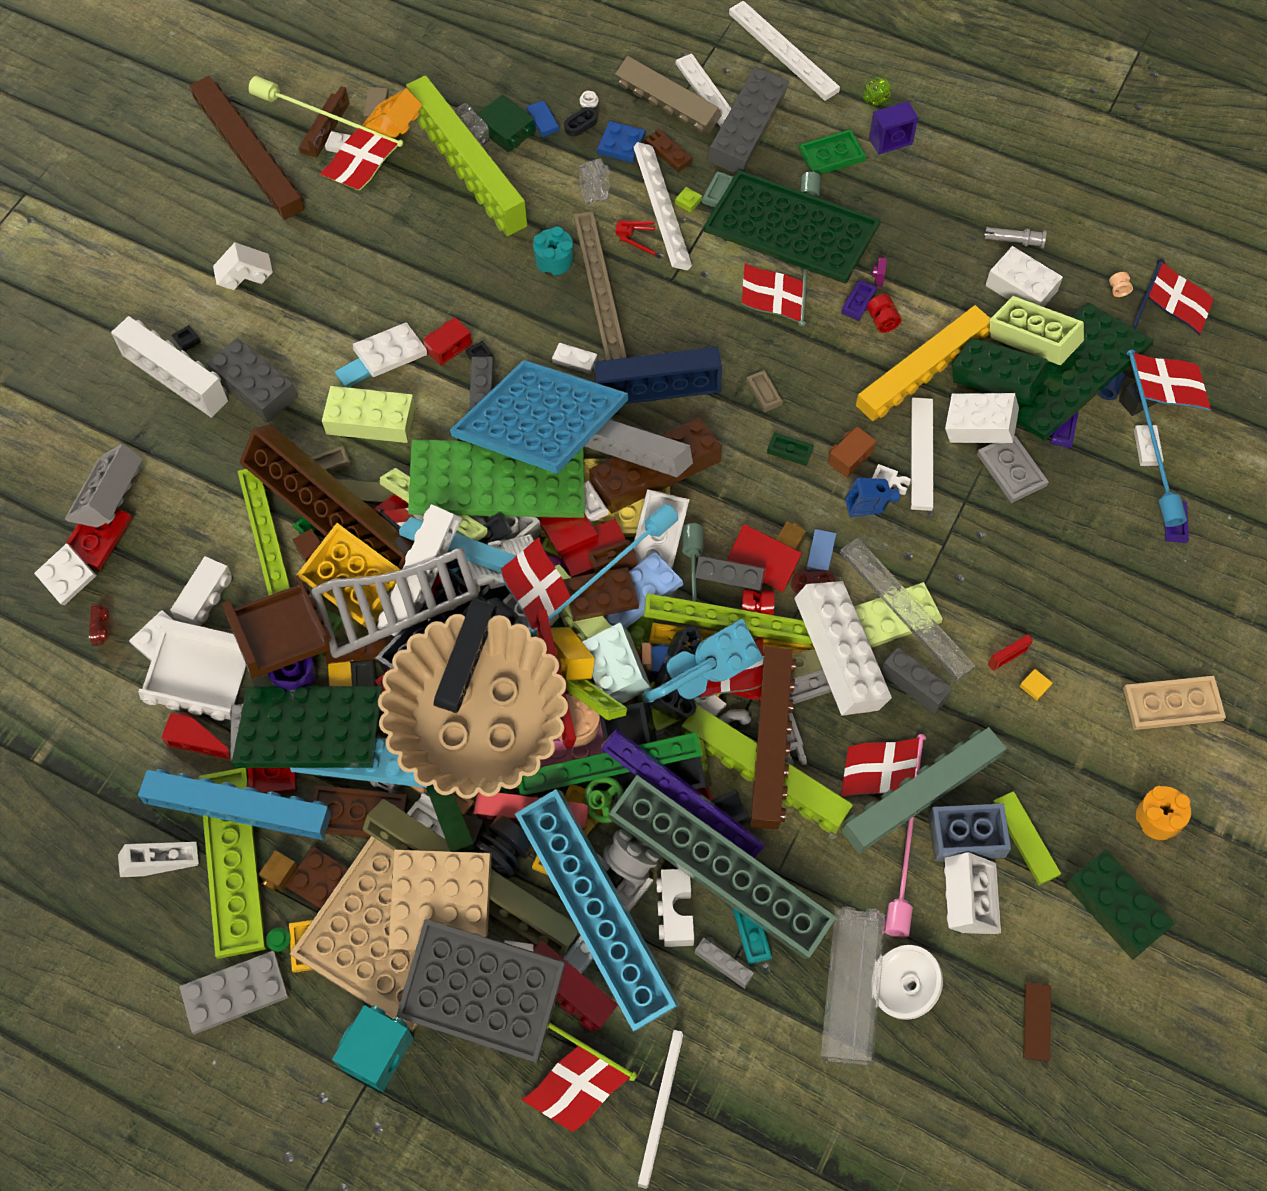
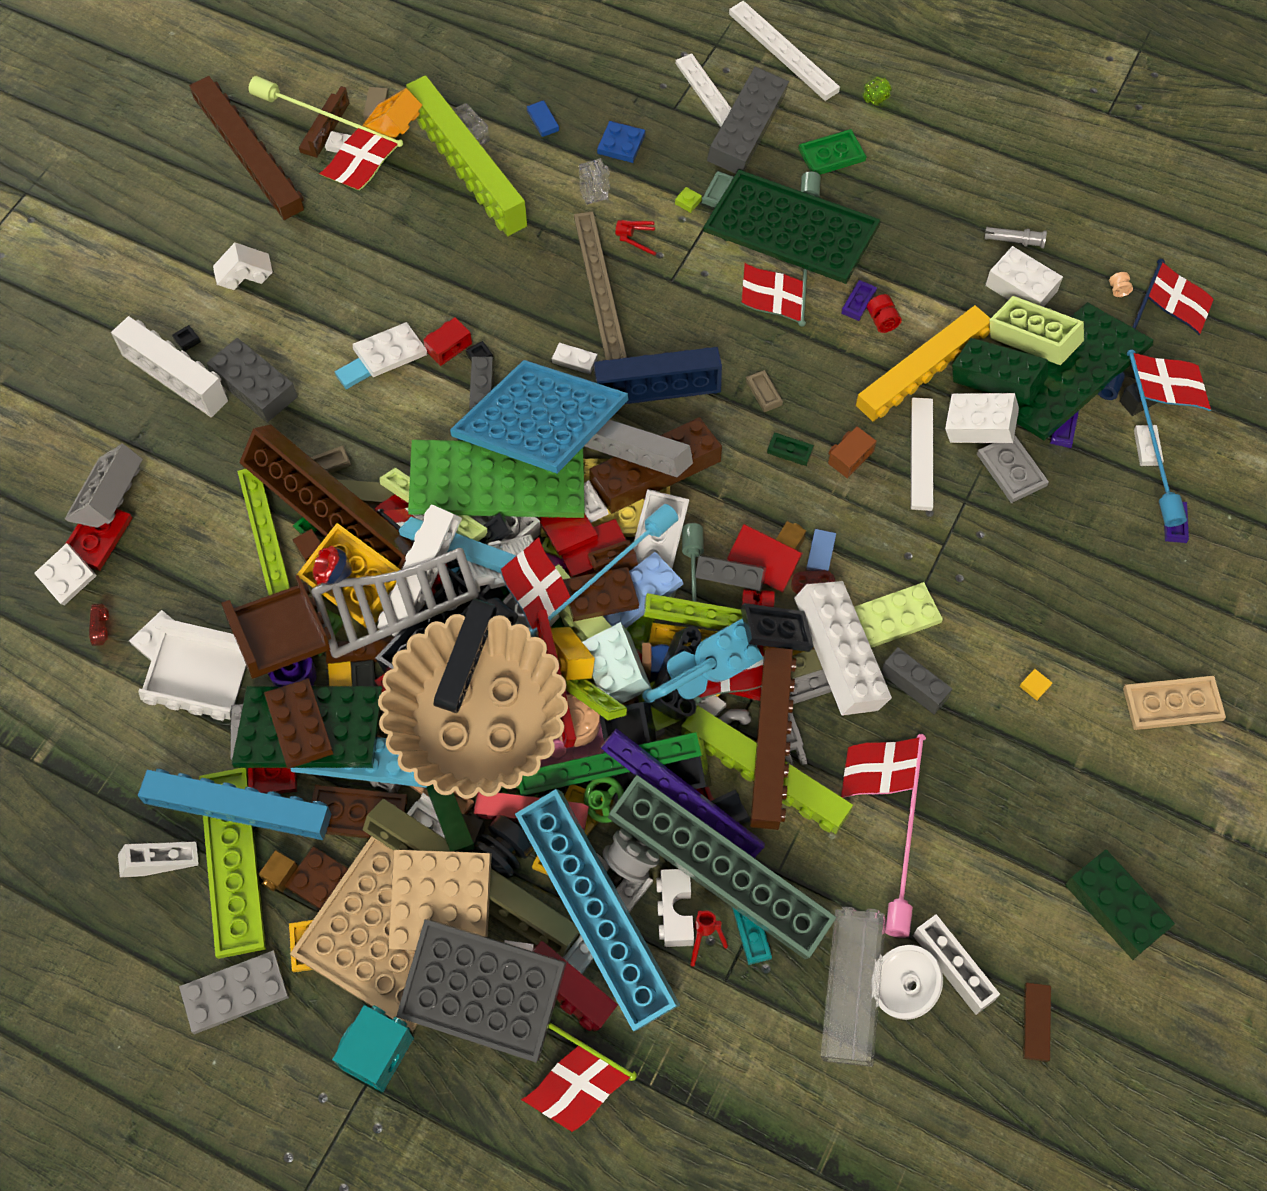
(187, 734): red slope -> none
(201, 592): white brick -> none
(278, 939): green plate -> none
(298, 723): none -> reddish brown plate
(331, 566): none -> hair
(368, 414): yellowish green brick -> none
(507, 123): dark green brick -> none
(553, 251): teal brick -> none
(580, 121): black plate -> none
(589, 99): white plate -> none
(660, 1110): white tile -> none
(662, 206): white plate -> none
(668, 95): dark tan brick -> none
(668, 150): reddish brown hinge -> none
(705, 926): none -> red plant
(724, 963): light grey piece -> none
(776, 627): none -> black plate
(870, 497): blue torso -> none
(879, 271): magenta plate -> none
(891, 476): white plate -> none
(893, 127): dark purple brick -> none
(907, 609): clear plate -> none
(923, 790): sand green brick -> none
(956, 964): none -> white brick
(969, 829): sand blue brick -> none
(972, 894): white slope -> none
(1010, 652): red tile -> none
(1028, 840): lime tile -> none
(1167, 801): light orange brick -> none

